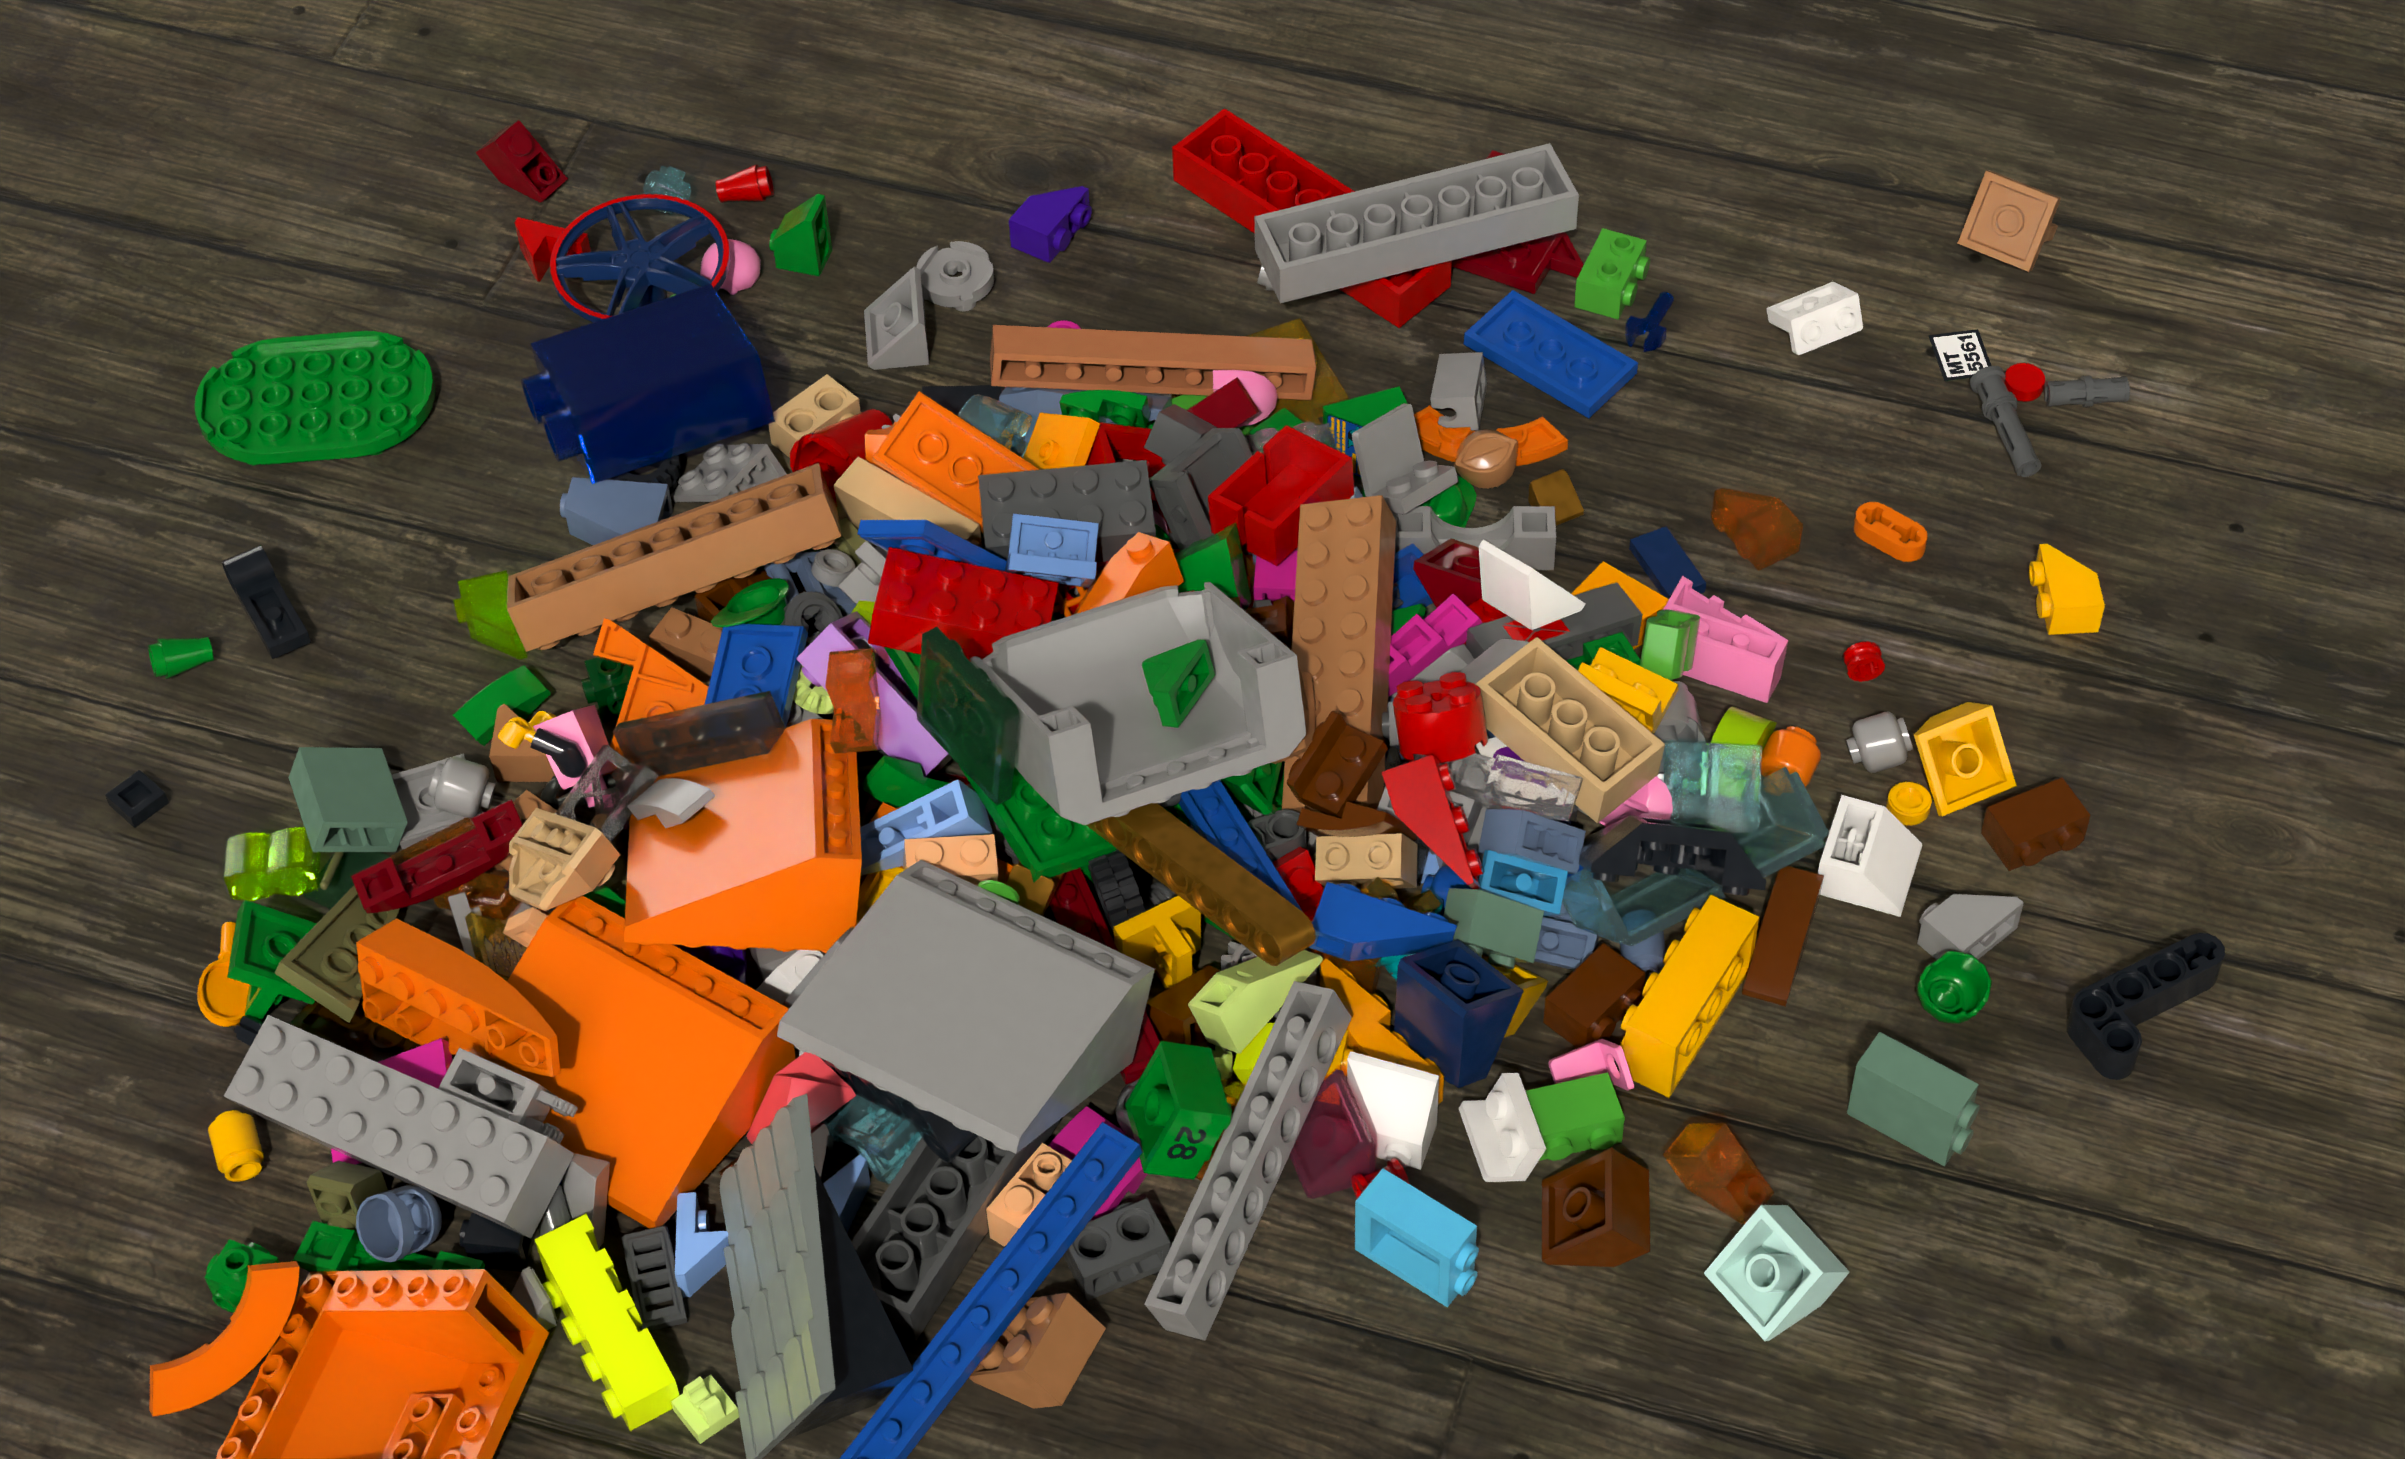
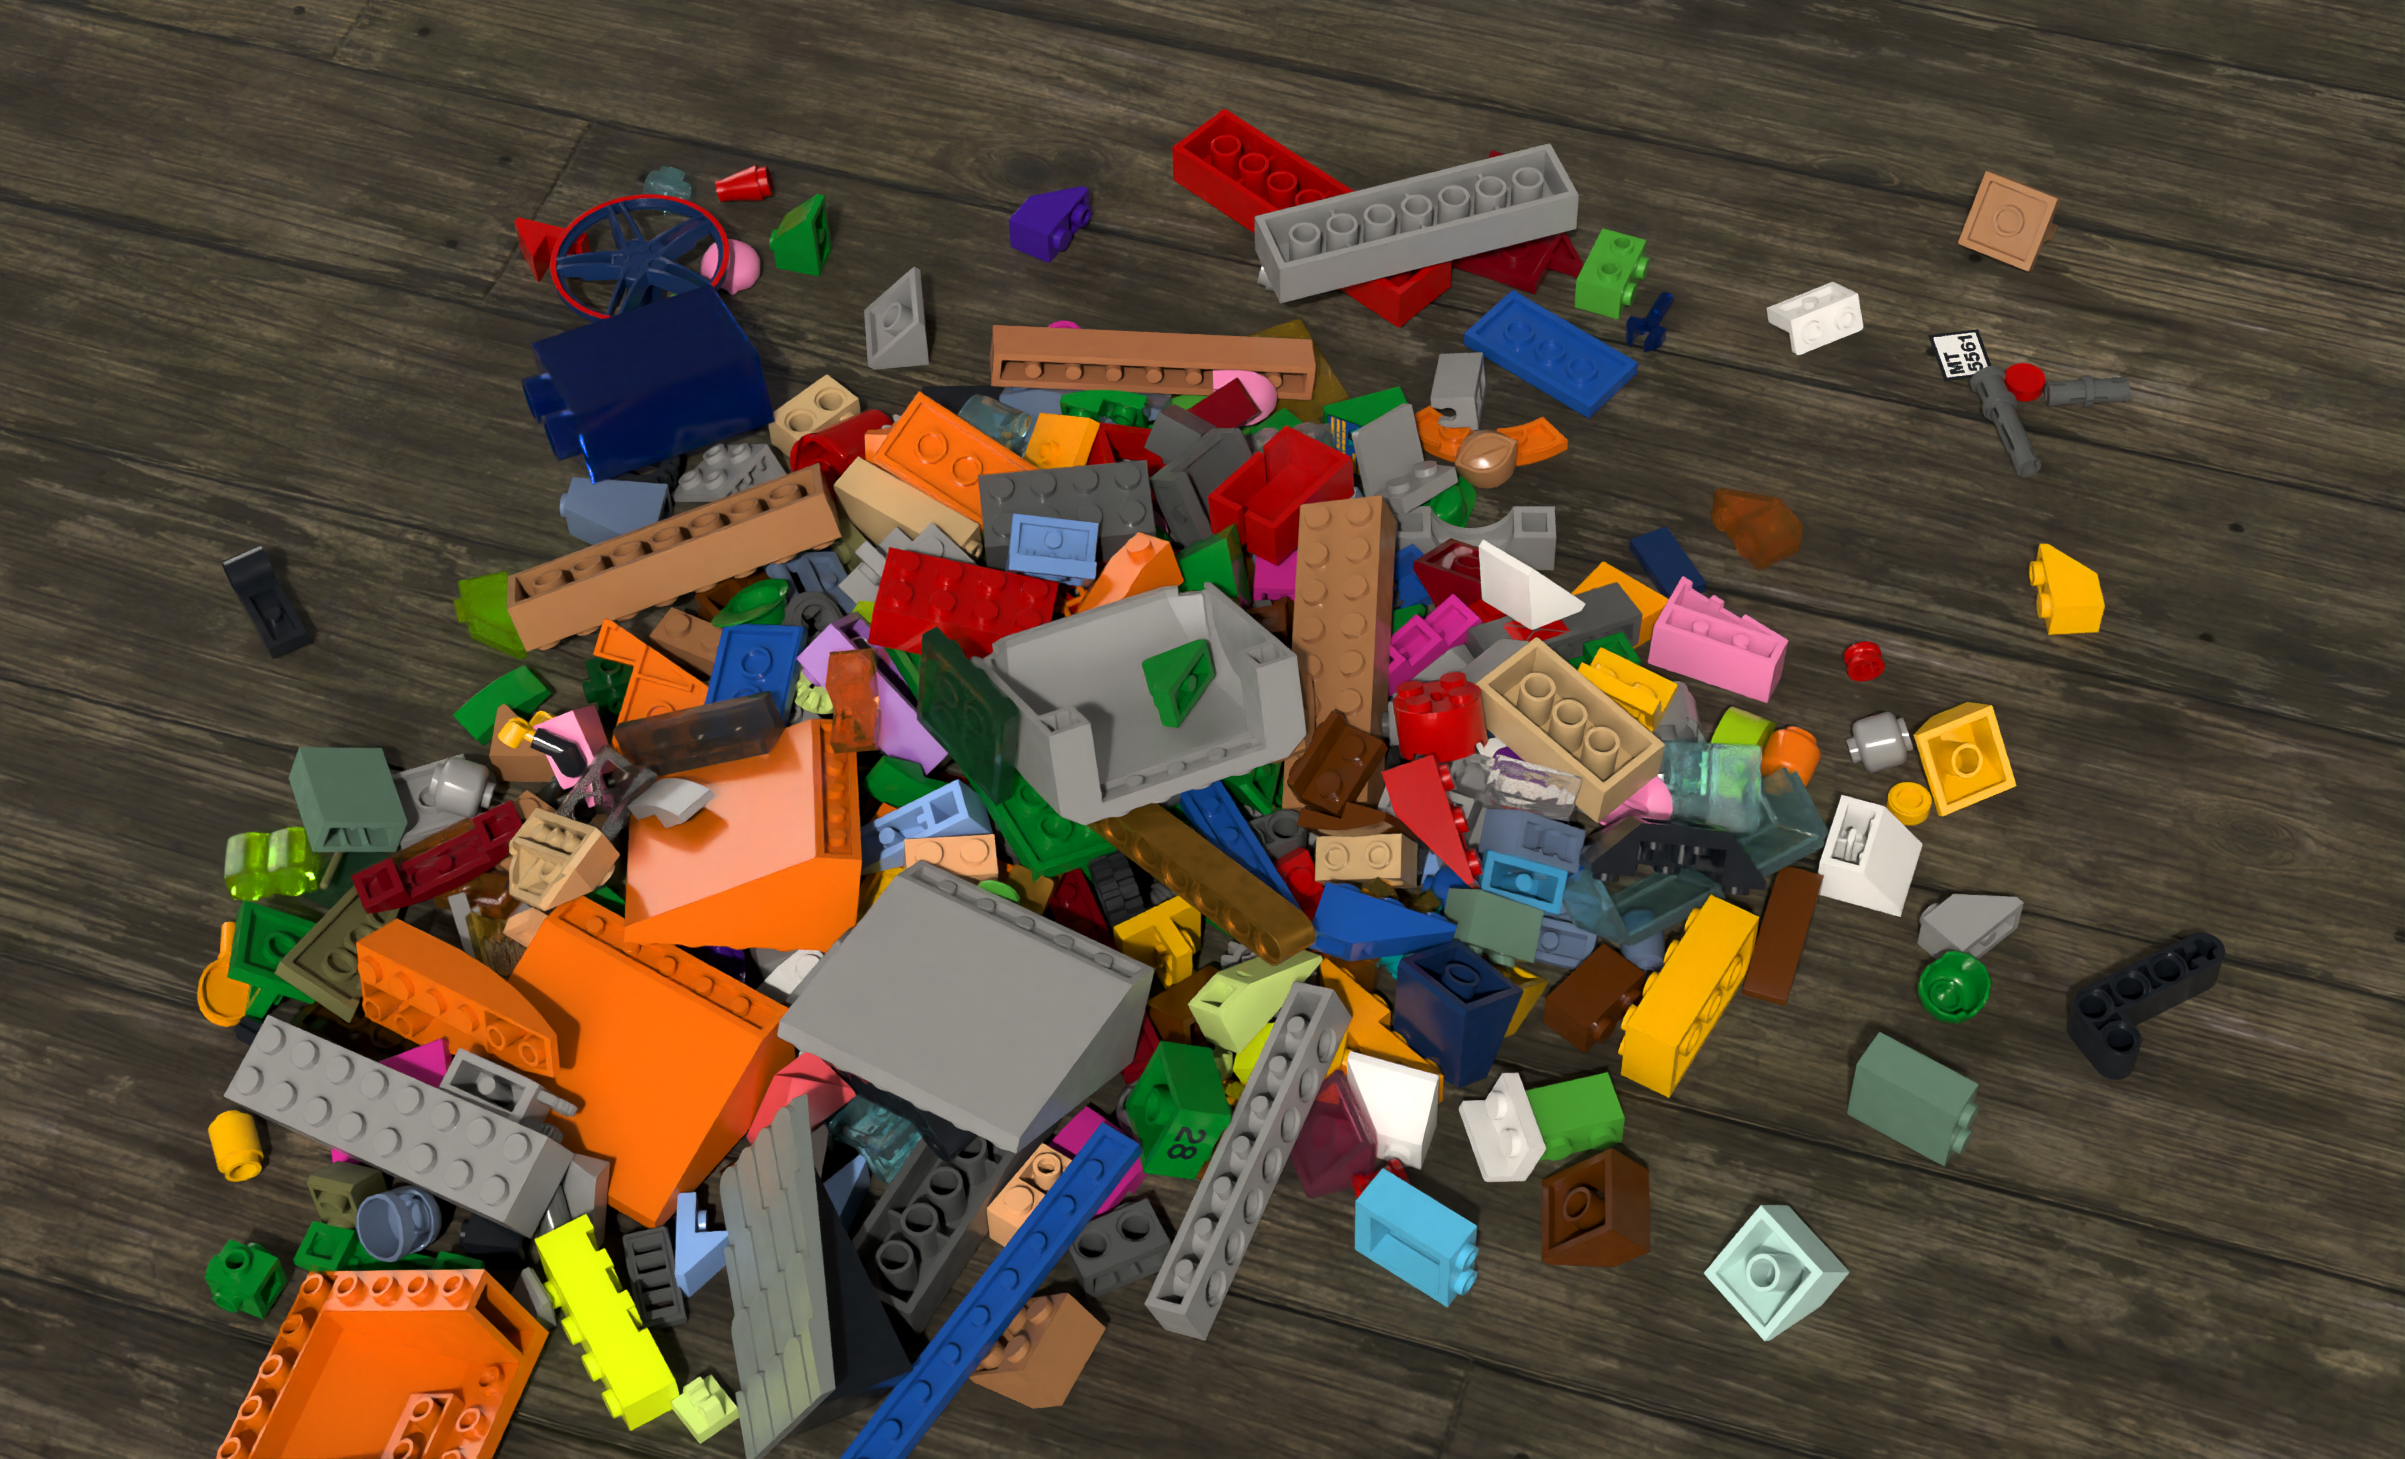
(137, 798): black tile -> none
(178, 655): green cone -> none
(237, 1350): orange tile -> none
(315, 398): green plate -> none
(521, 162): dark red slope -> none
(832, 567): light grey tile -> none
(927, 539): blue tile -> none
(959, 291): light grey plate -> none
(1556, 491): pearl gold slope -> none
(1593, 1060): bright pink bracket -> none
(1670, 643): bright green brick -> none
(1718, 1170): clear orange slope -> none
(1890, 531): orange beam -> none
(2036, 824): reddish brown brick -> none

